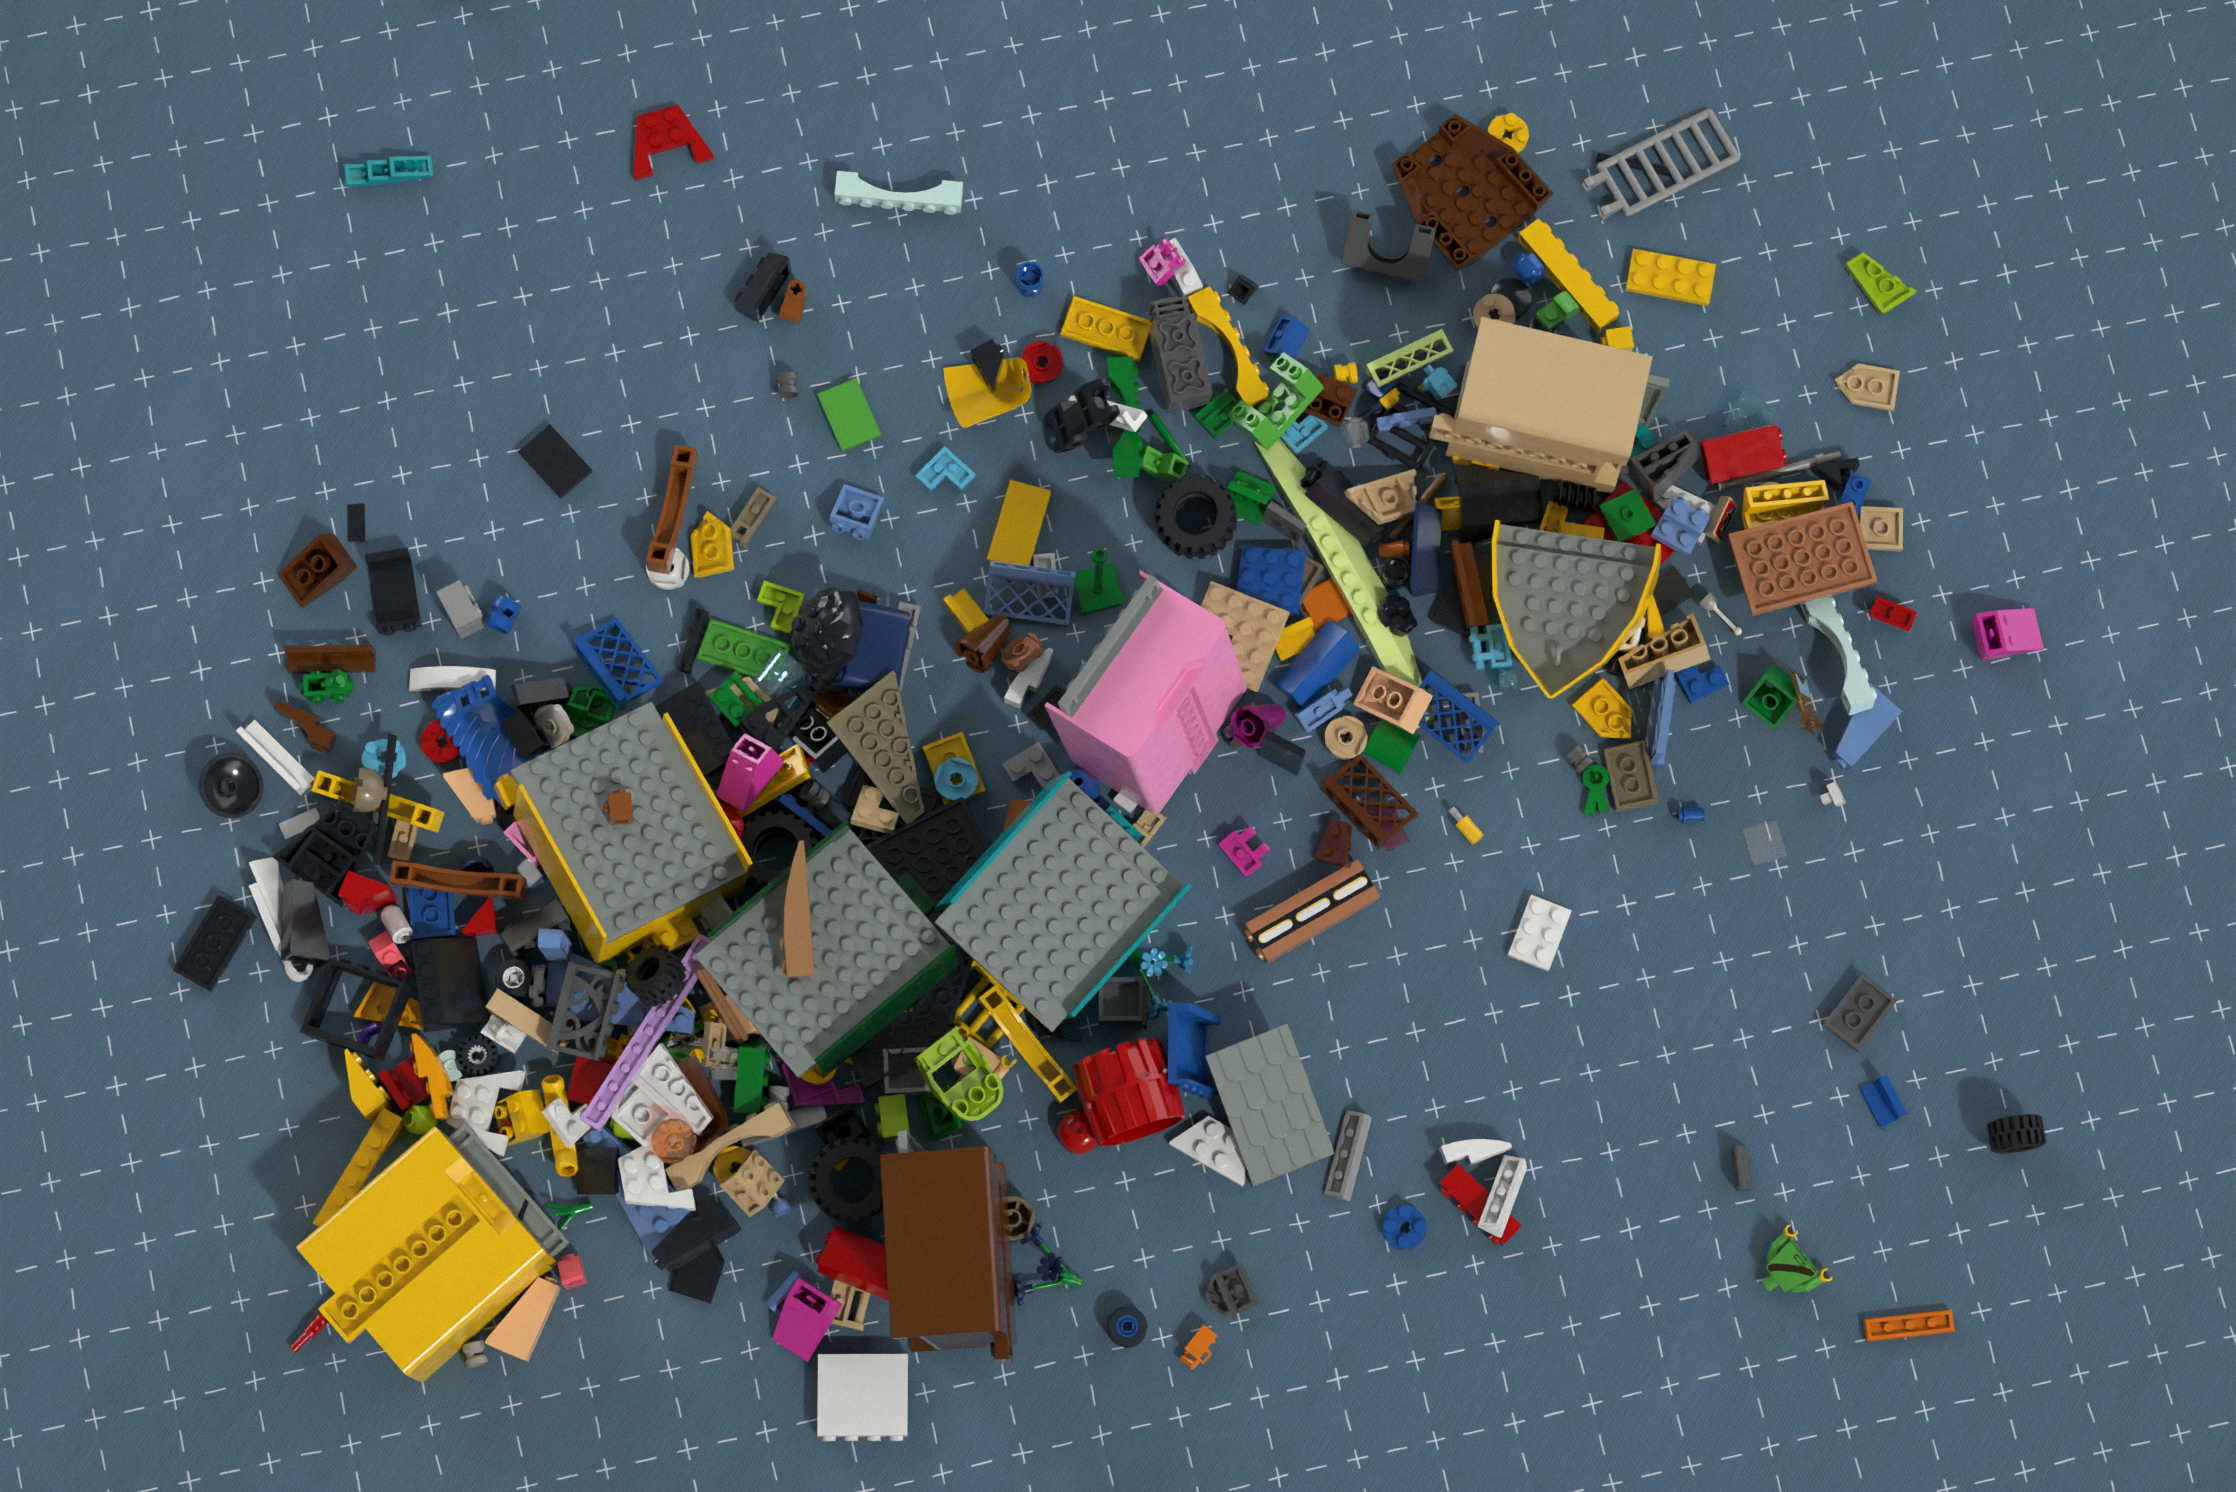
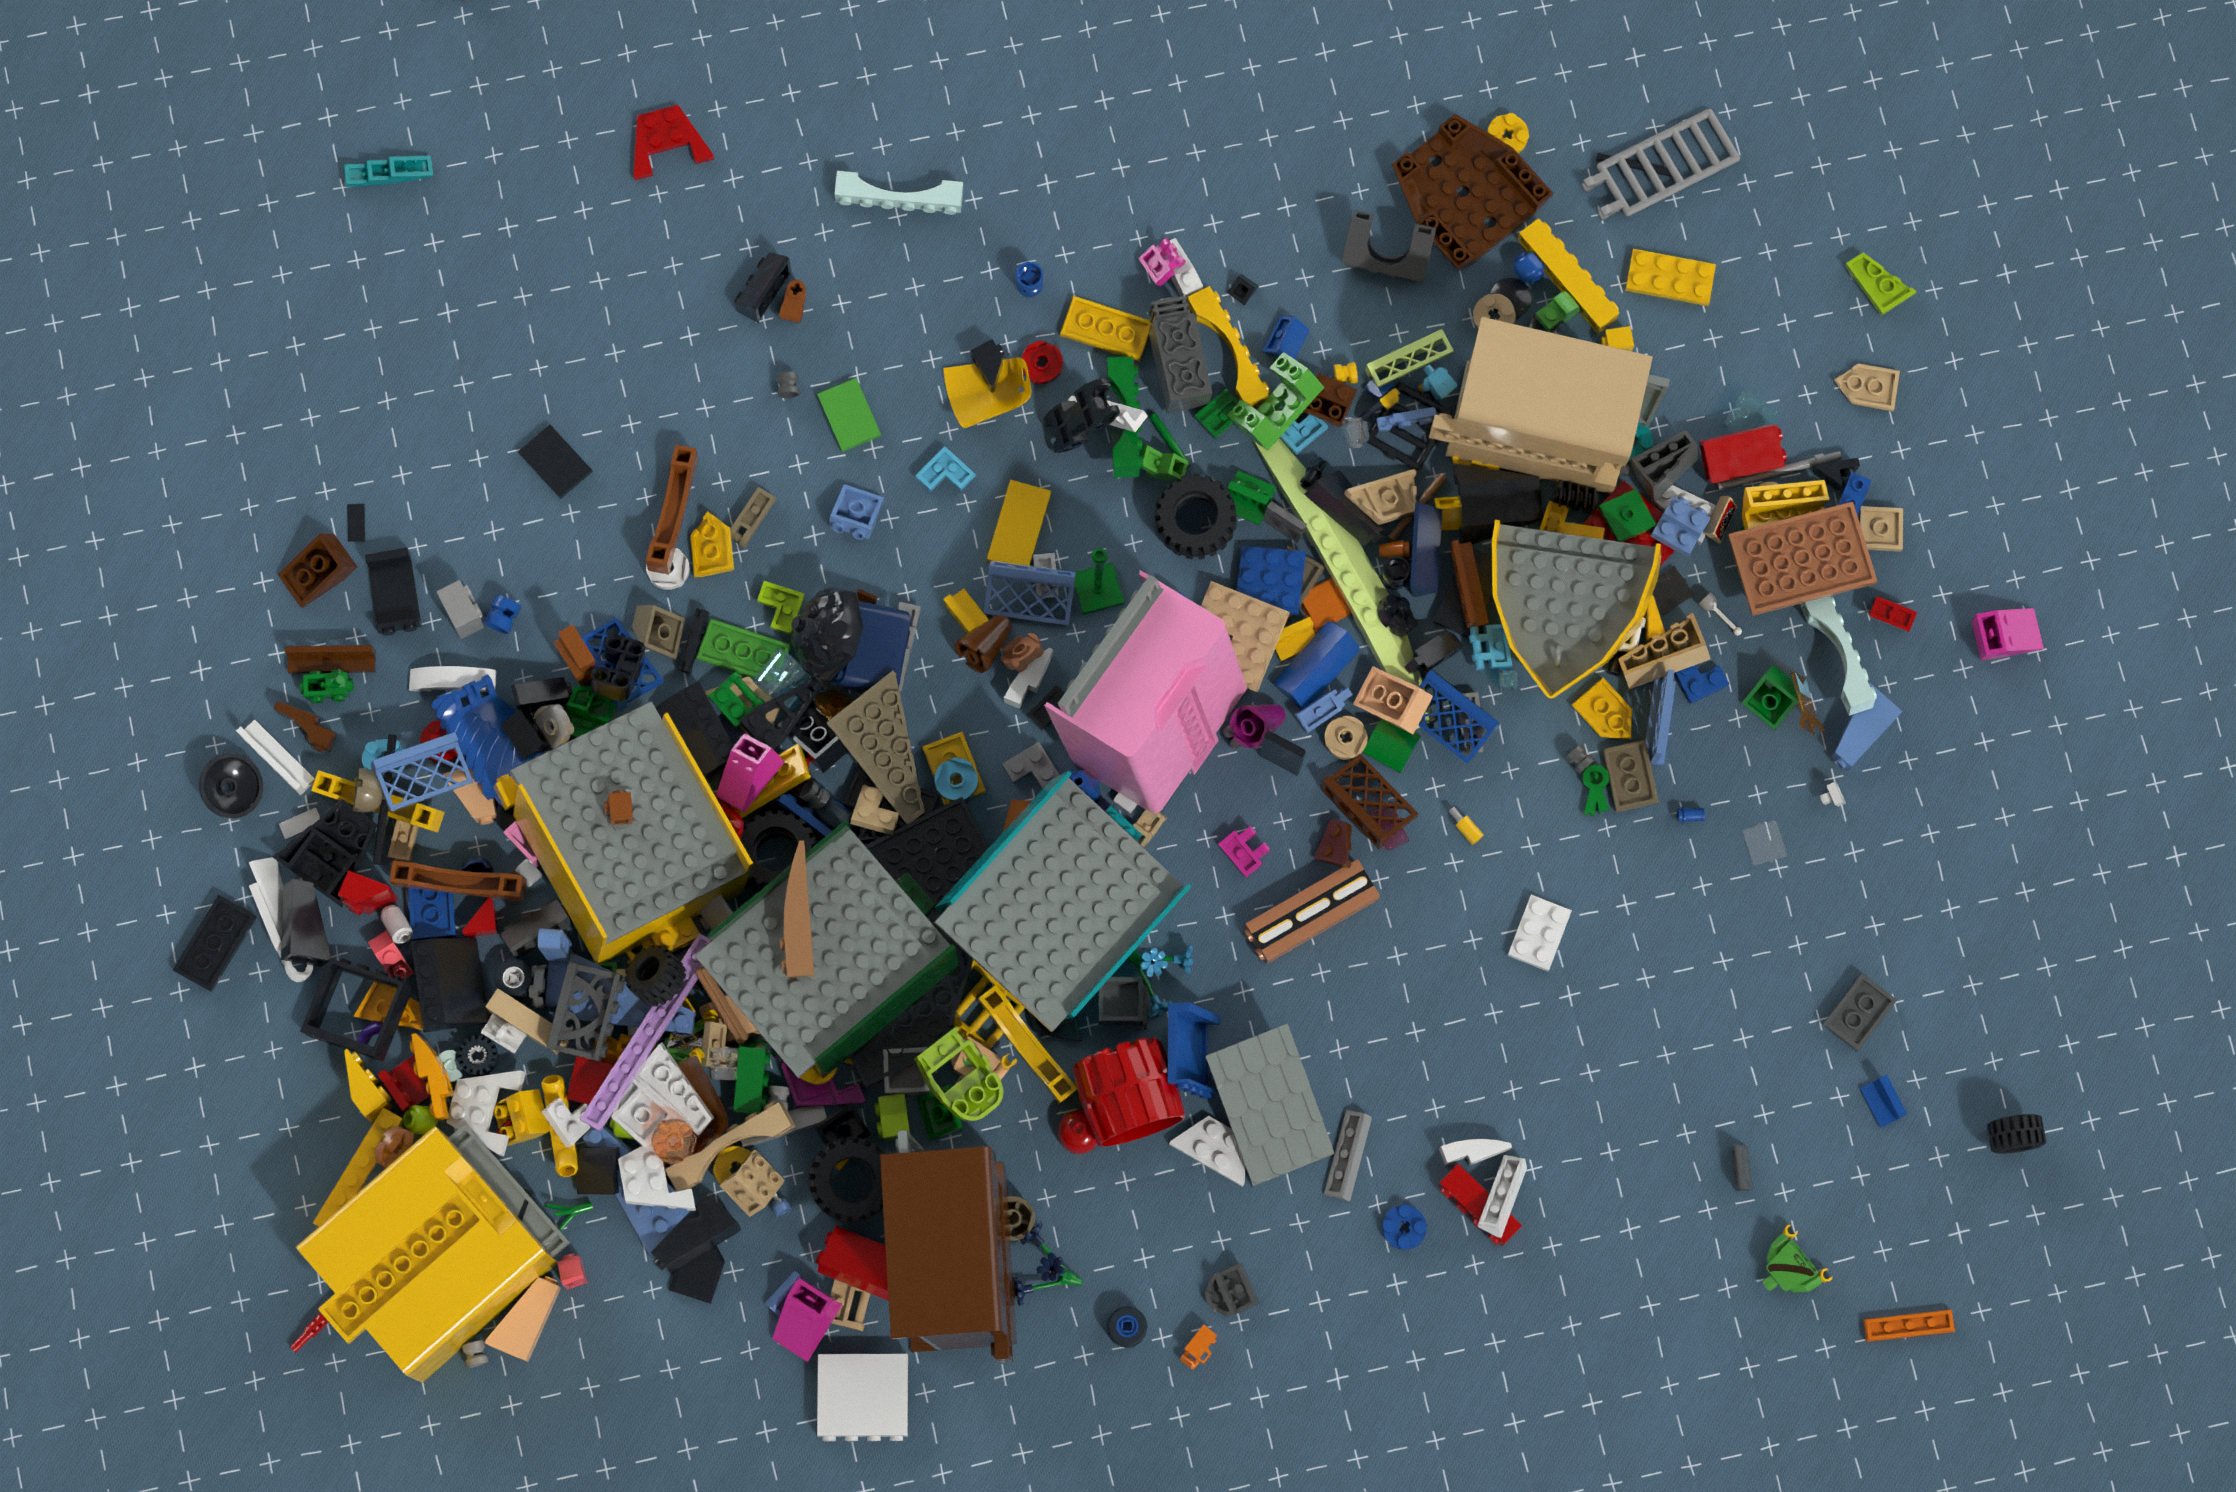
(393, 1146): none -> nougat plate
(411, 756): none -> medium blue fence
(576, 654): none -> dark orange slope
(619, 683): none -> black beam
(658, 629): none -> dark tan slope
(1434, 653): none -> black piece

